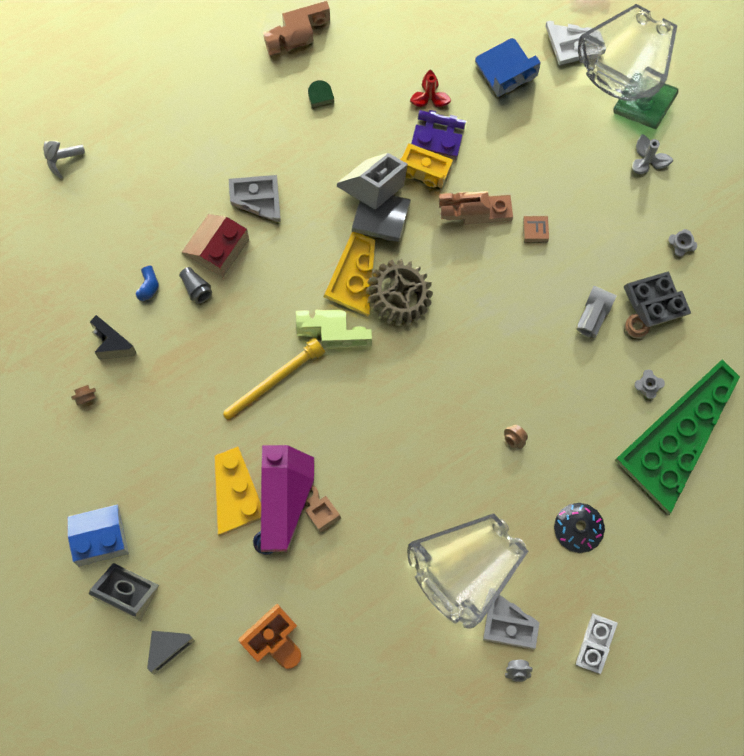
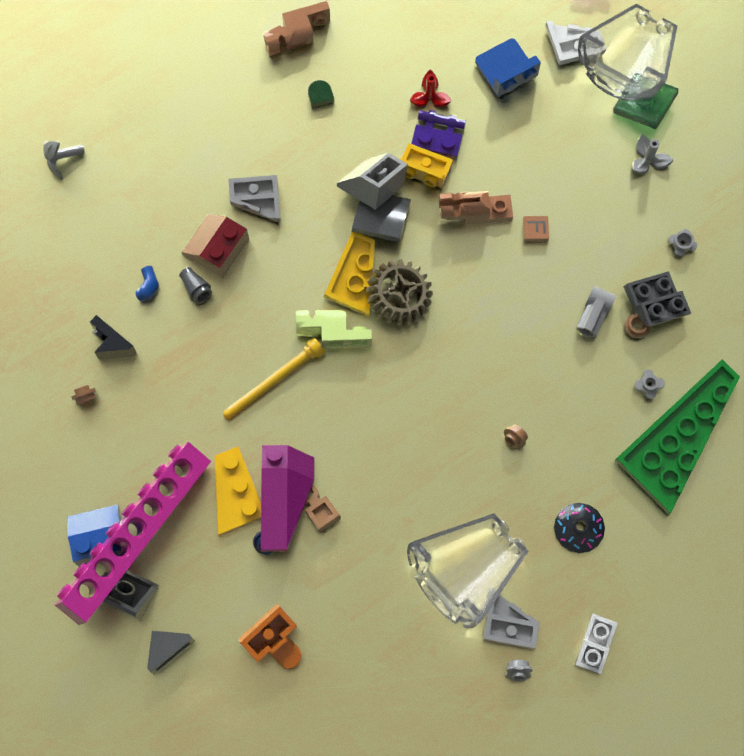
(81, 608): none -> dark pink brick

